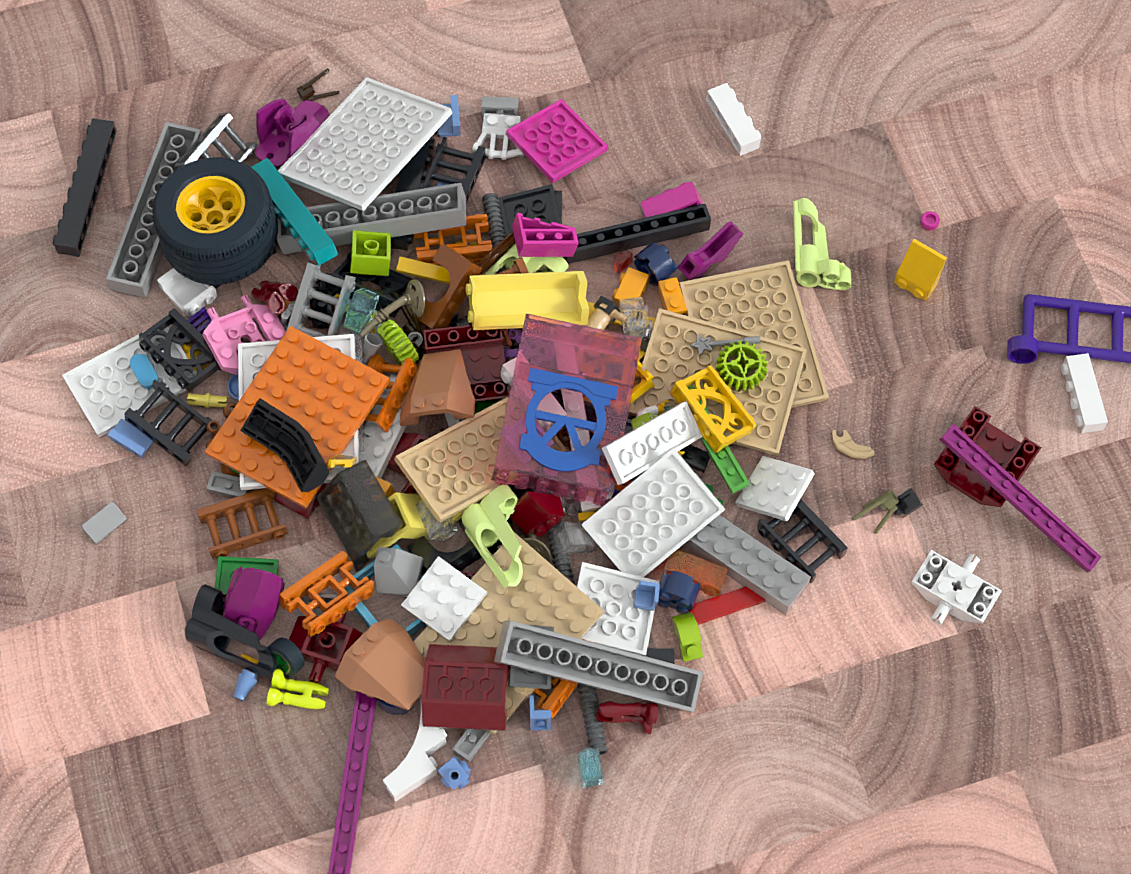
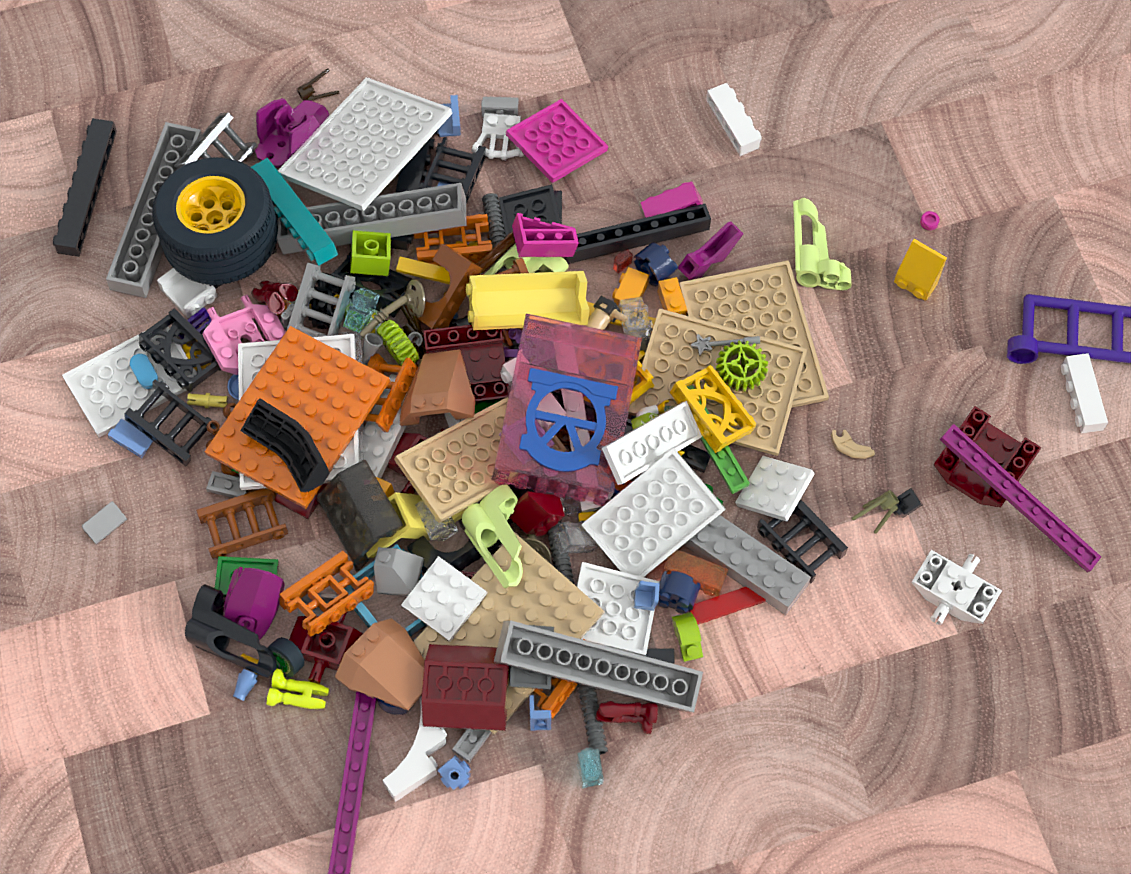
(342, 460): yellow tile -> none

